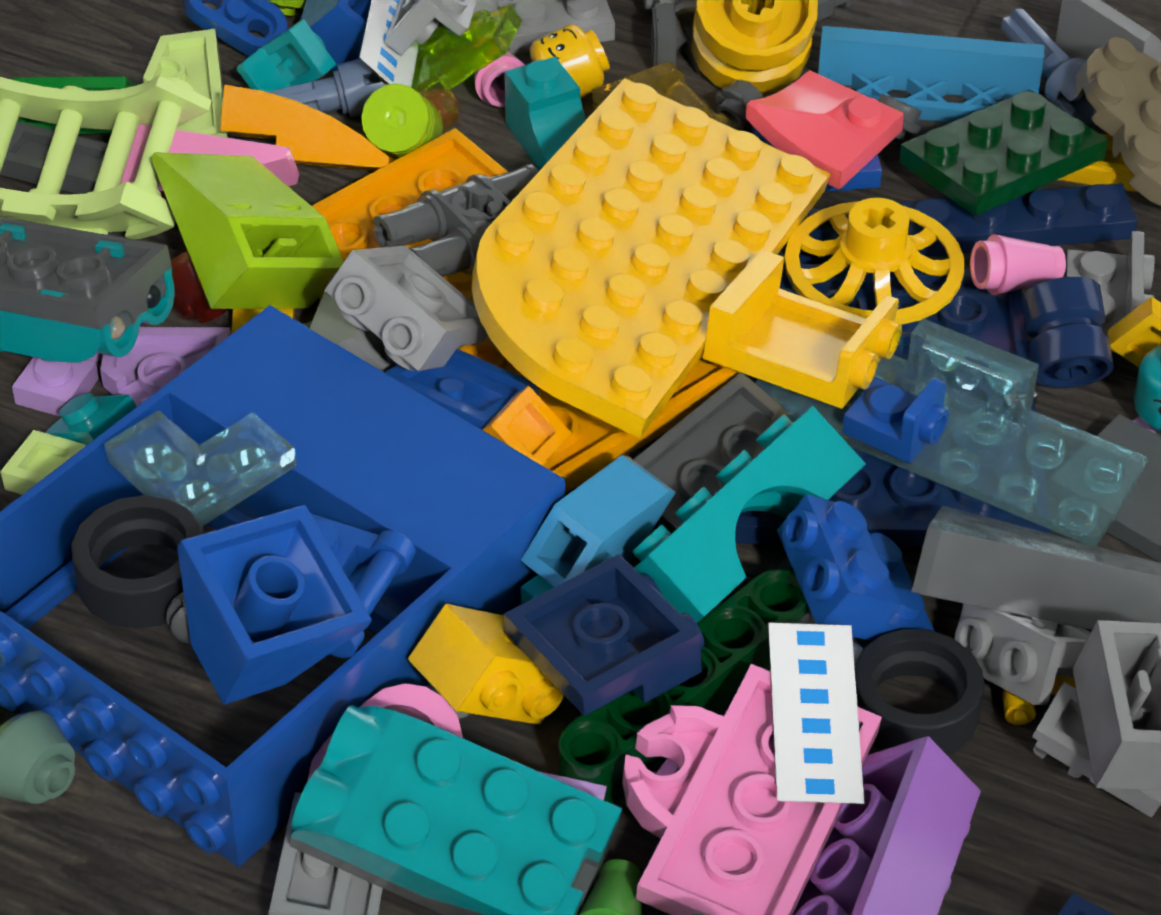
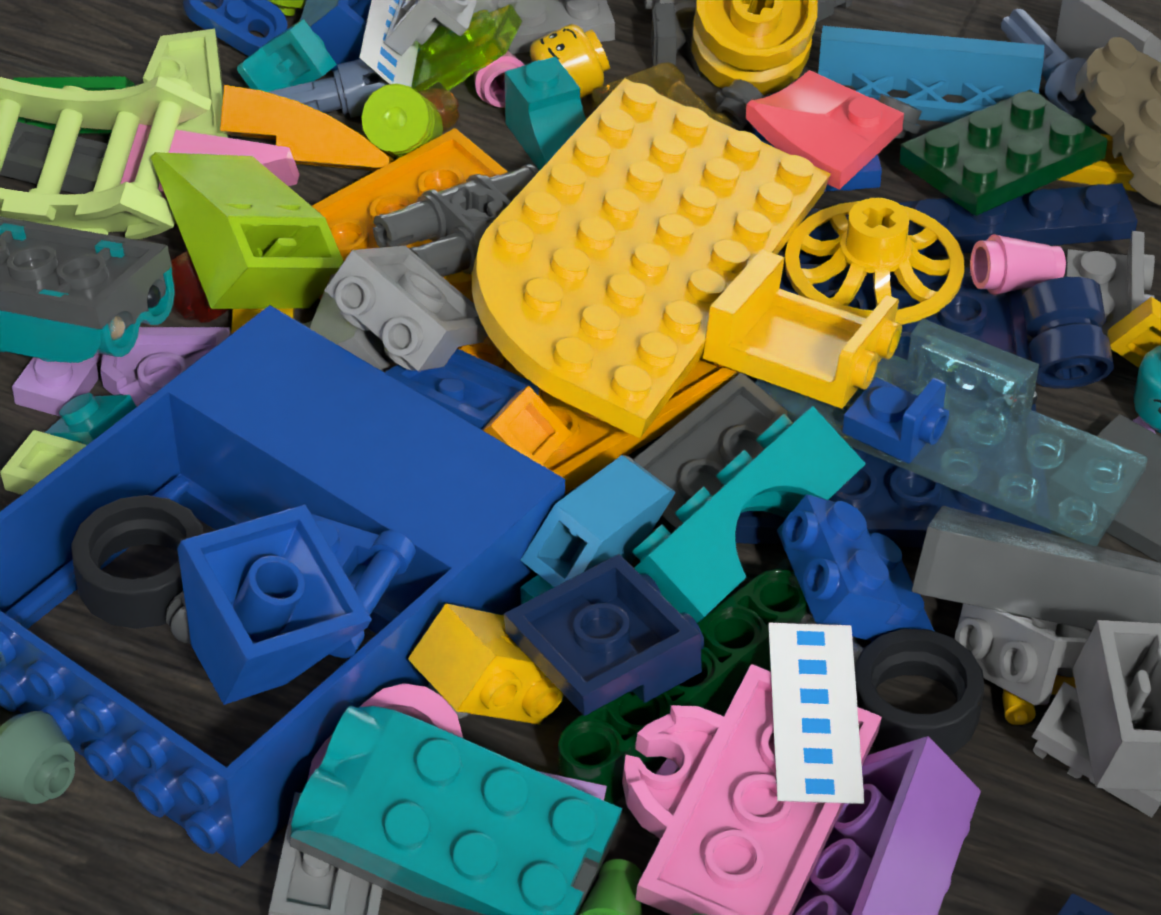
(204, 476): clear light blue plate -> none

